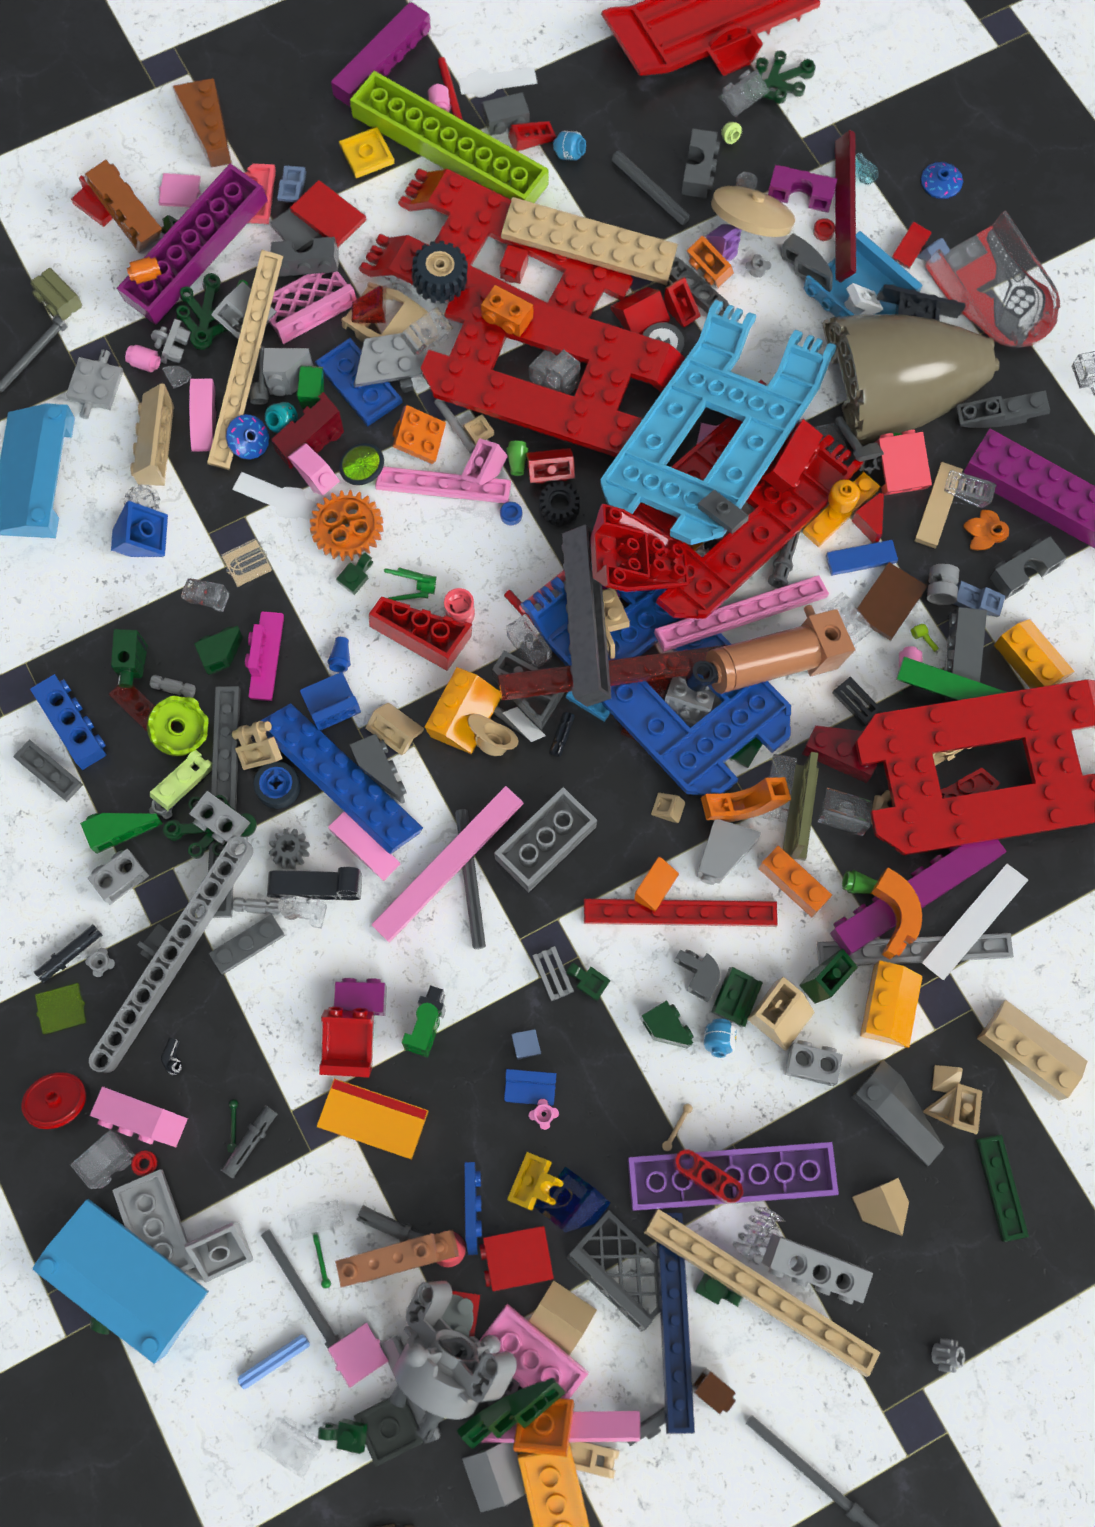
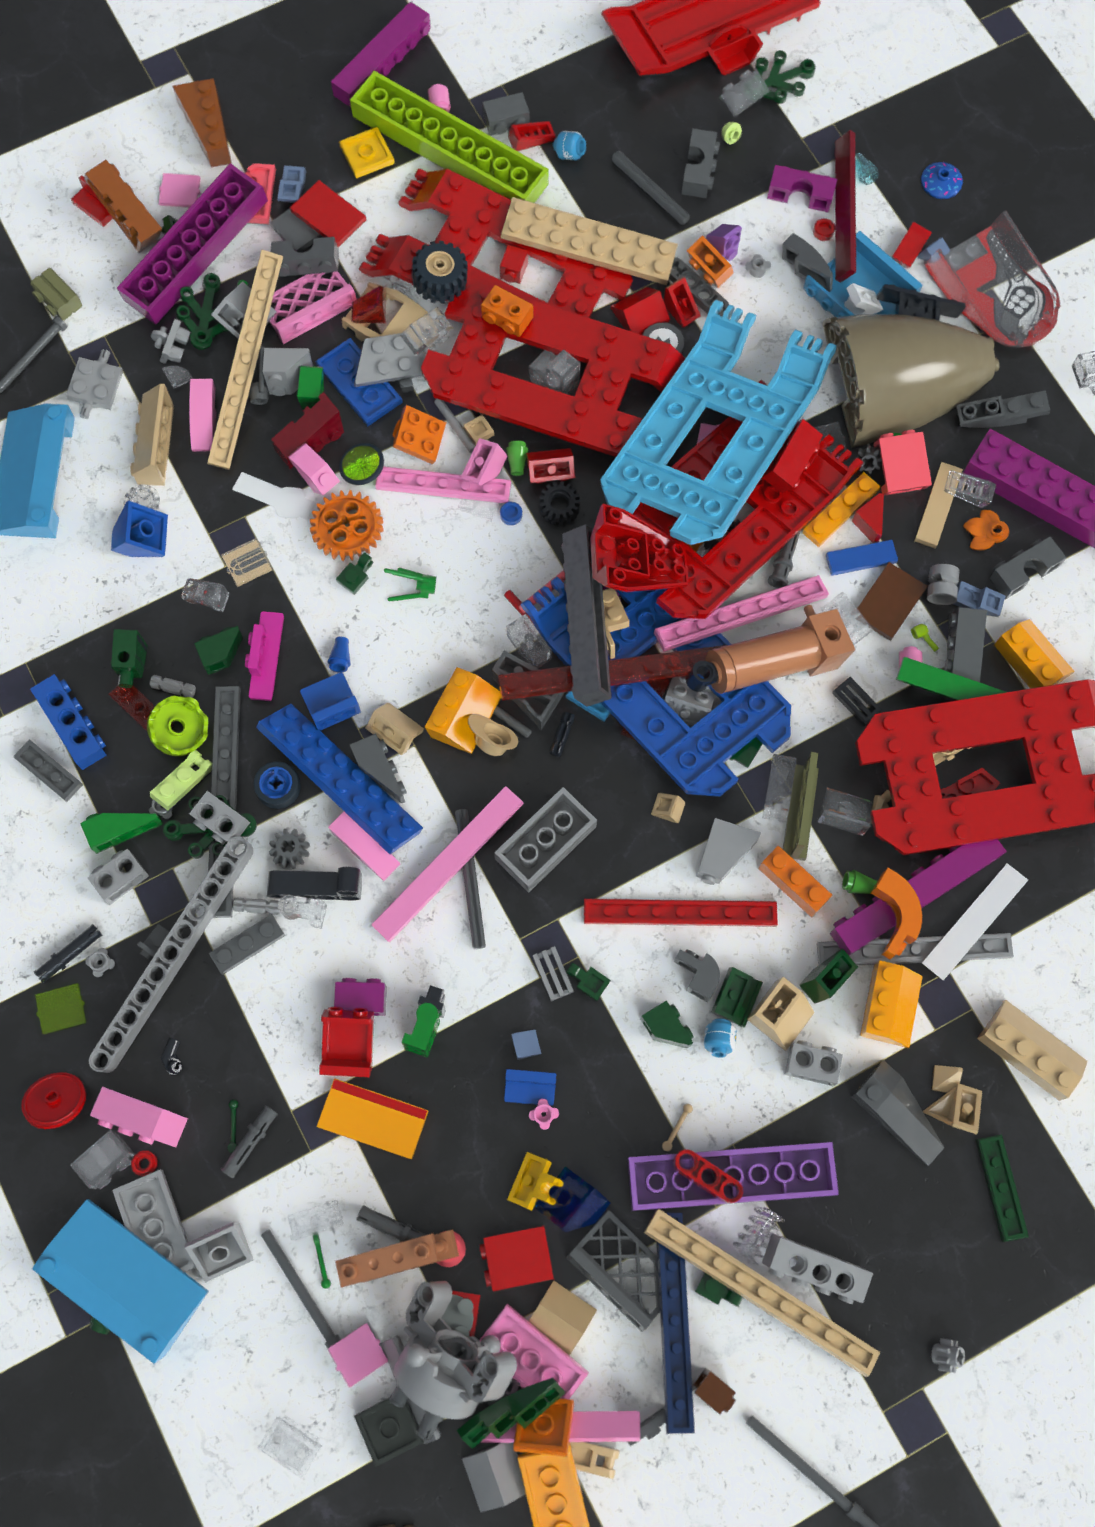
(142, 358): bright pink brick -> none
(144, 270): orange brick -> none
(237, 437): blue dish -> none
(261, 751): tan plate -> none
(273, 1361): light blue axle -> none
(280, 415): teal head -> none
(349, 1435): dark green plate -> none
(424, 633): red wedge -> none
(448, 83): red bar -> none
(459, 605): coral wheel -> none
(473, 1228): blue wing -> none
(483, 83): white sticker -> none
(524, 724): white sticker -> none
(656, 884): orange slope -> none
(723, 511): dark grey plate -> none
(746, 180): clear tile -> none
(748, 803): orange arch -> none
(753, 211): tan dish -> none
(838, 750): dark red wedge -> none
(844, 496): light orange head -> none
(861, 453): dark grey piece -> none
(884, 1206): tan slope -> none

